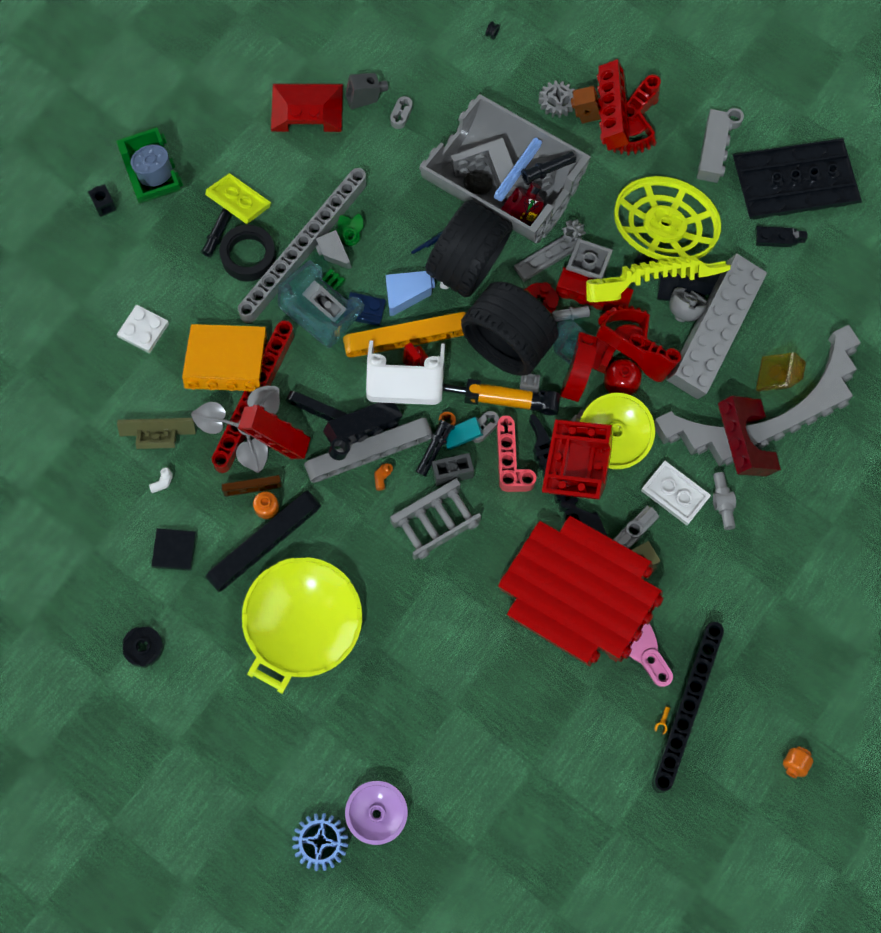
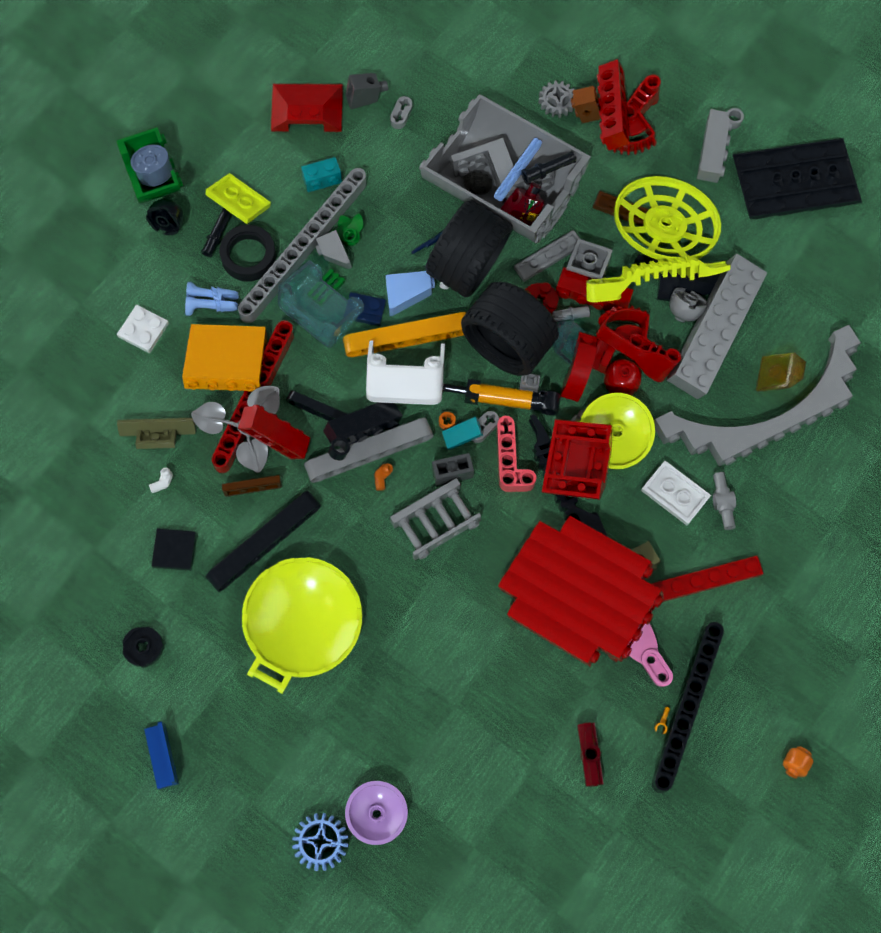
(104, 206): black brick -> none
(161, 756): none -> blue panel
(166, 216): none -> black cylinder
(218, 303): none -> light blue piece
(266, 505): orange head -> none
(321, 174): none -> teal brick
(324, 301): light grey slope -> none
(414, 355): red plate -> none
(438, 438): black pin -> none
(492, 30): black bush -> none
(576, 234): light grey gear -> none
(588, 741): none -> dark red piece
(606, 203): none -> reddish brown tile
(641, 523): light grey piece -> none
(710, 578): none -> red plate
(747, 458): dark red arch -> none
(779, 236): black hinge -> none

